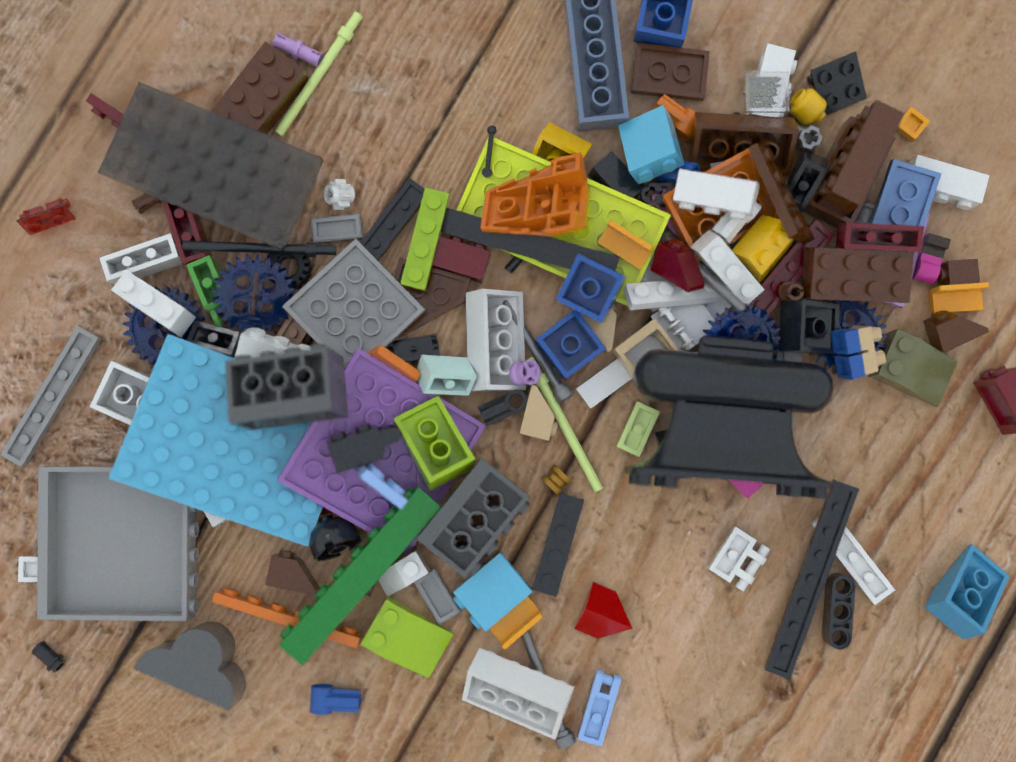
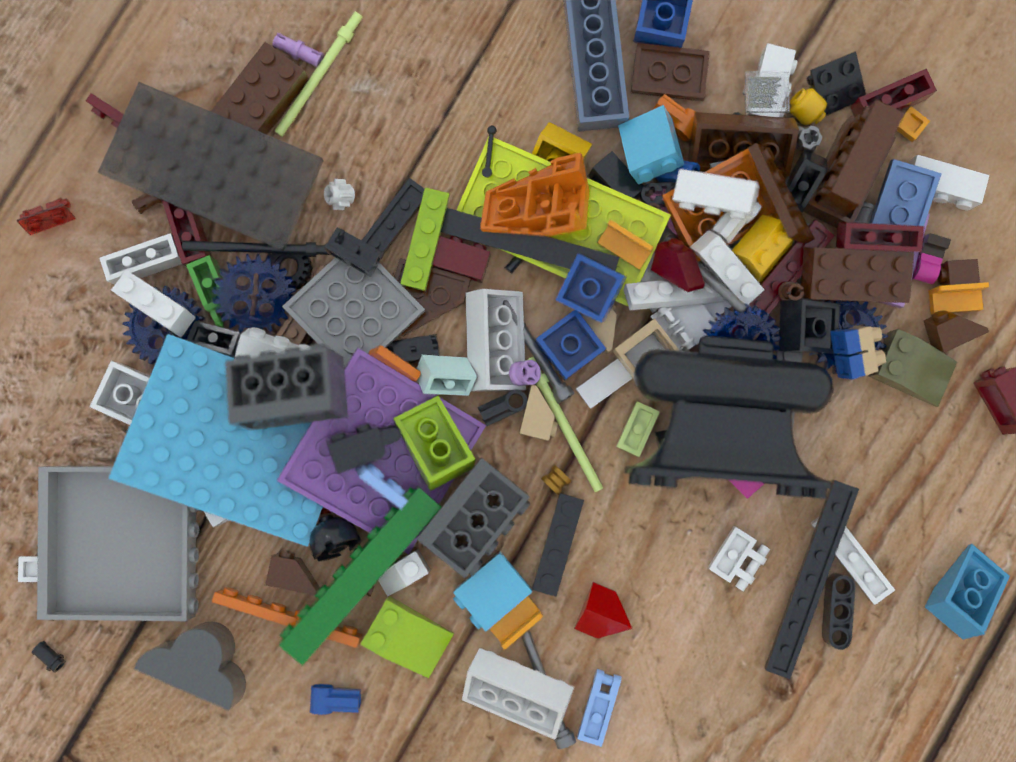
(51, 396): light grey plate -> none
(337, 228): light grey tile -> none
(353, 252): none -> black hinge
(437, 596): light grey tile -> none
(899, 94): none -> dark red brick

